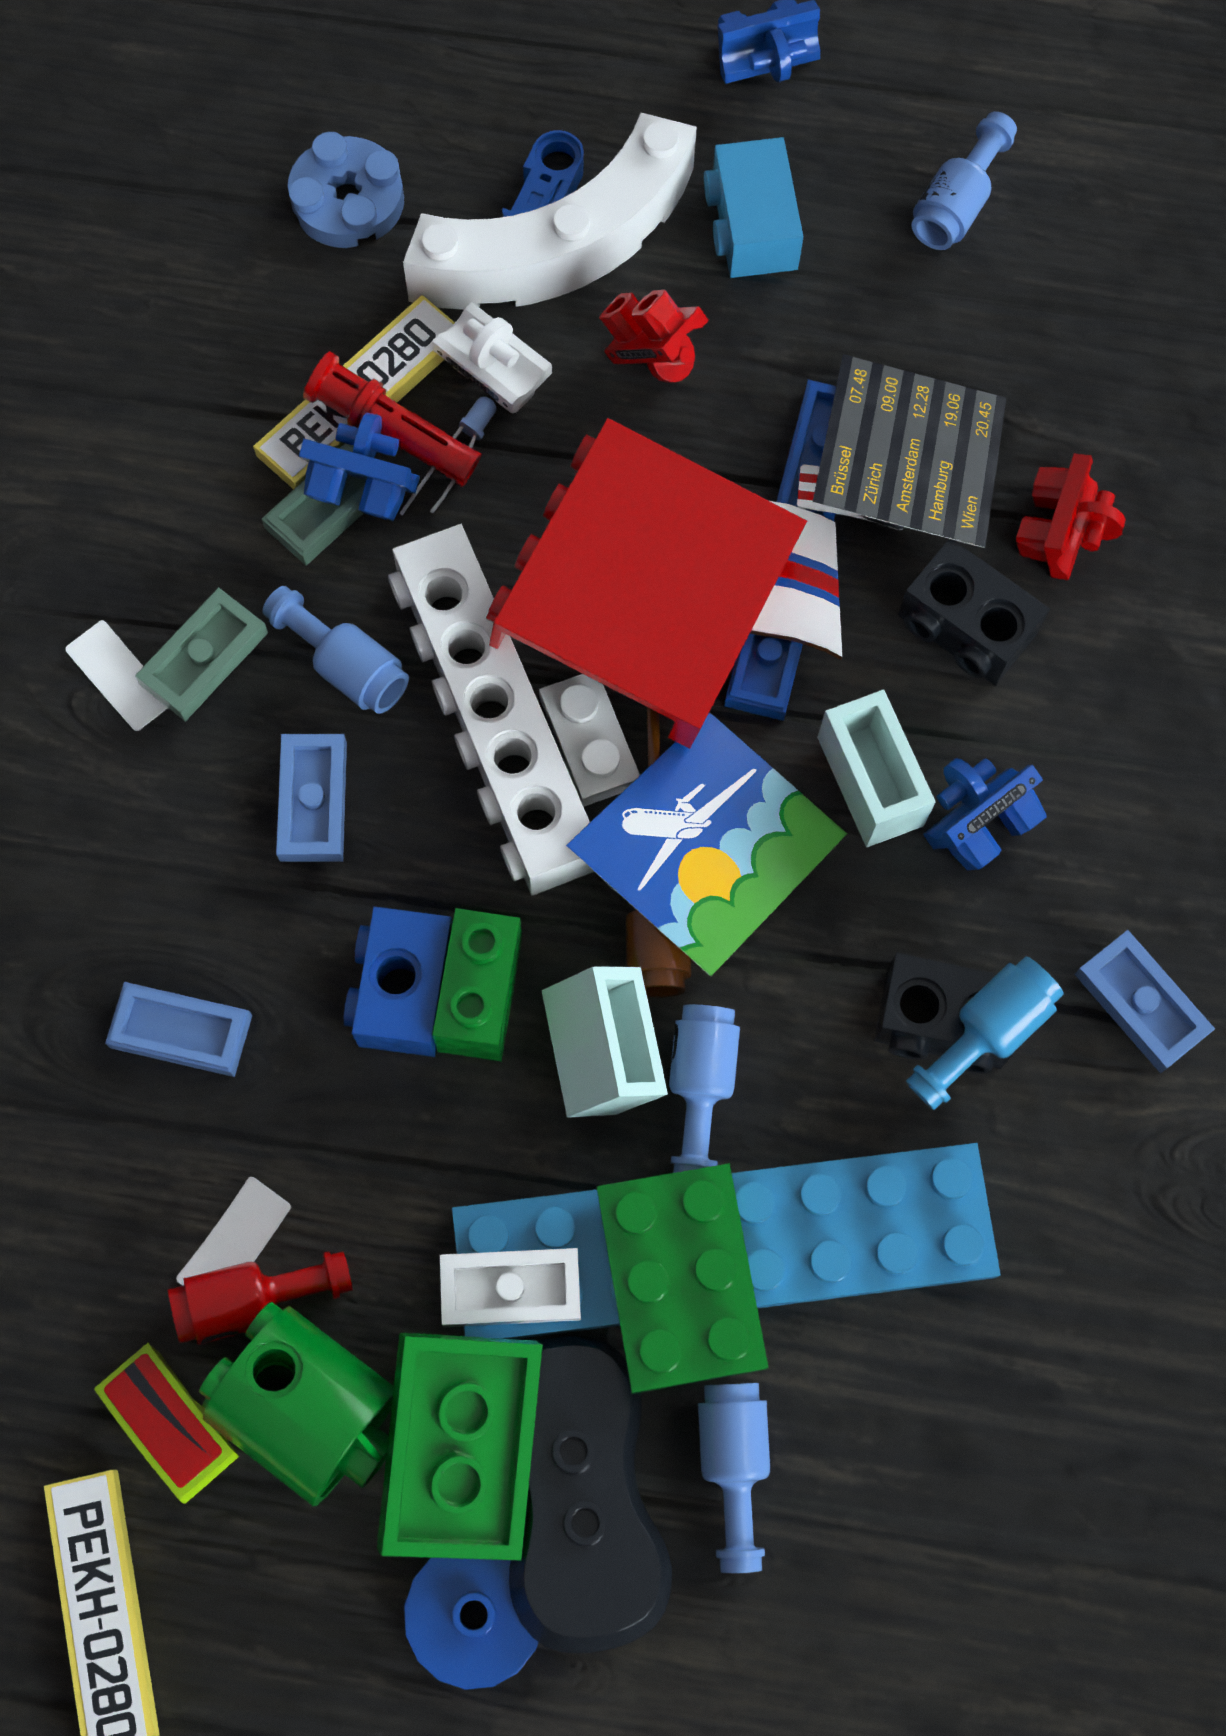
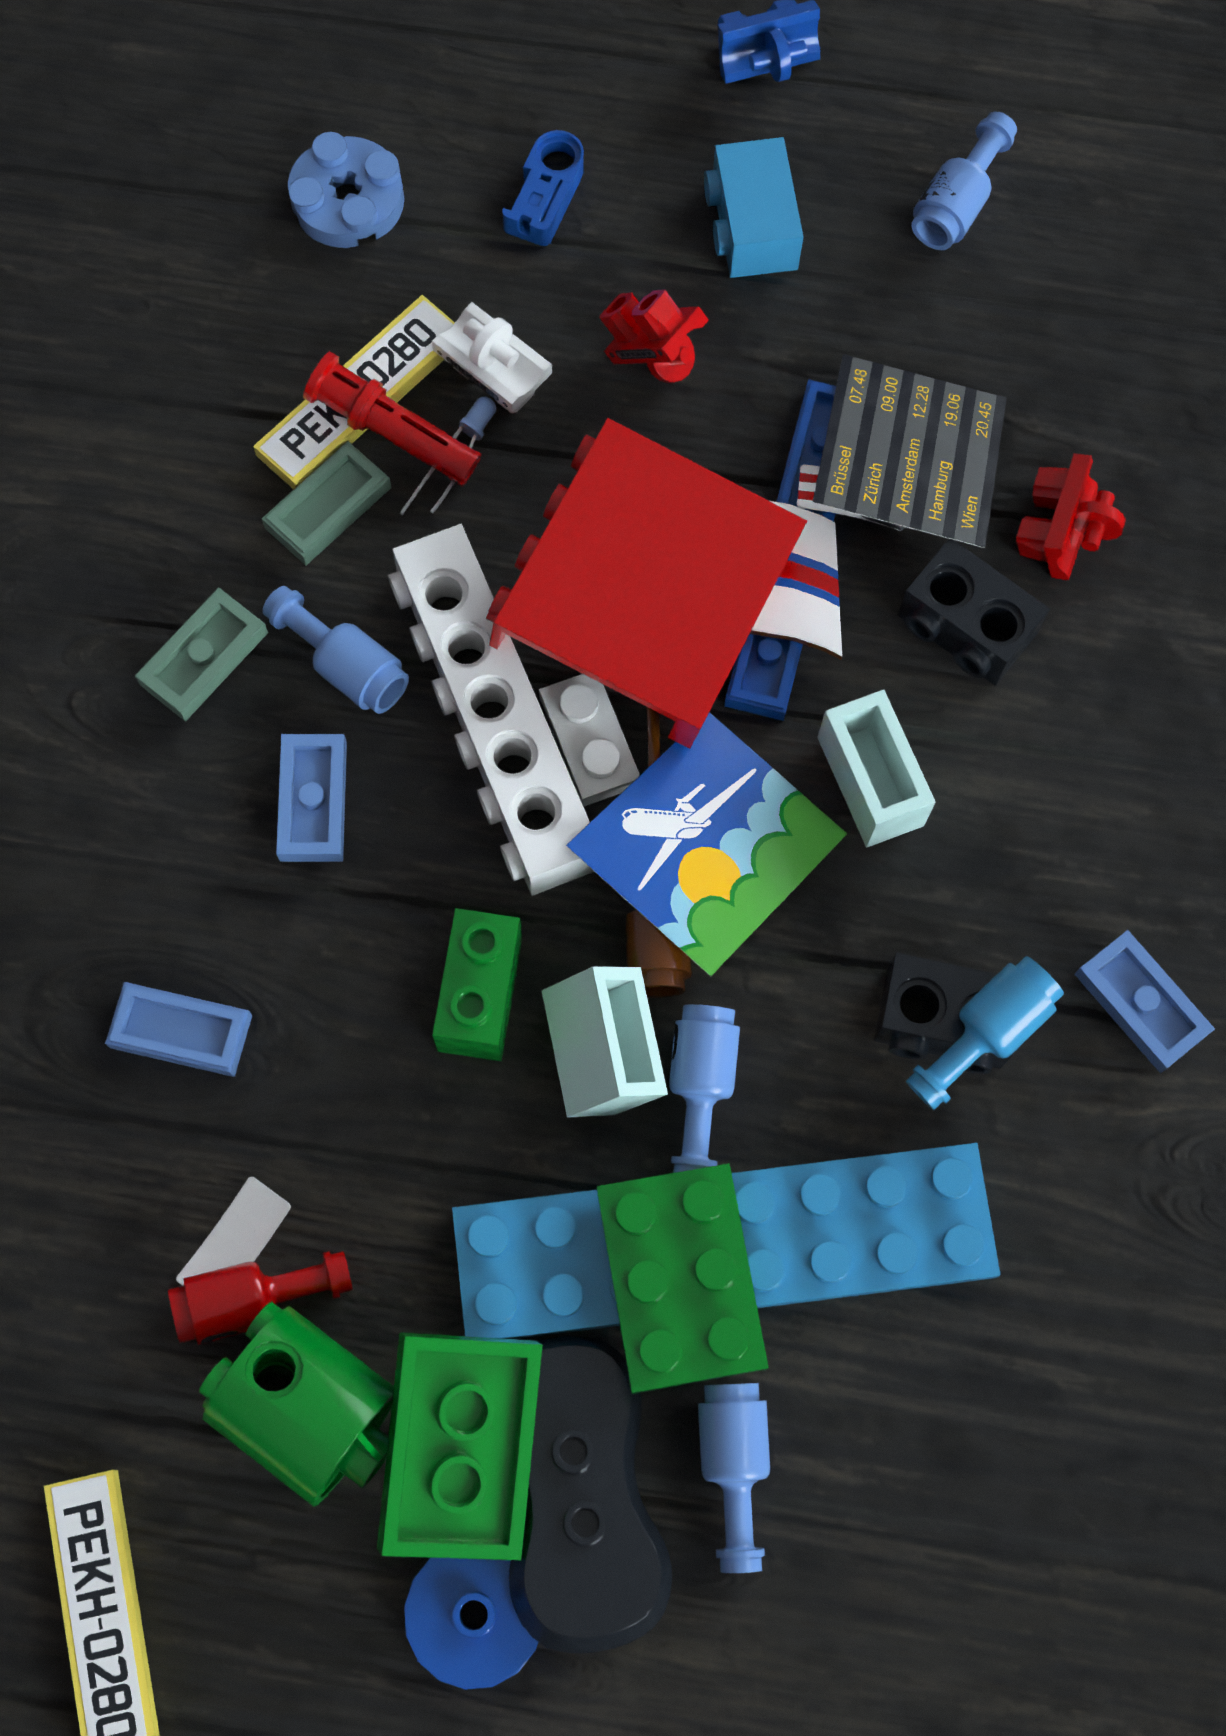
(113, 672): white sticker -> none
(165, 1423): slope -> none
(330, 467): blue hips -> none
(390, 943): blue brick -> none
(510, 1287): white plate -> none
(560, 244): white brick -> none
(1005, 796): blue hips -> none

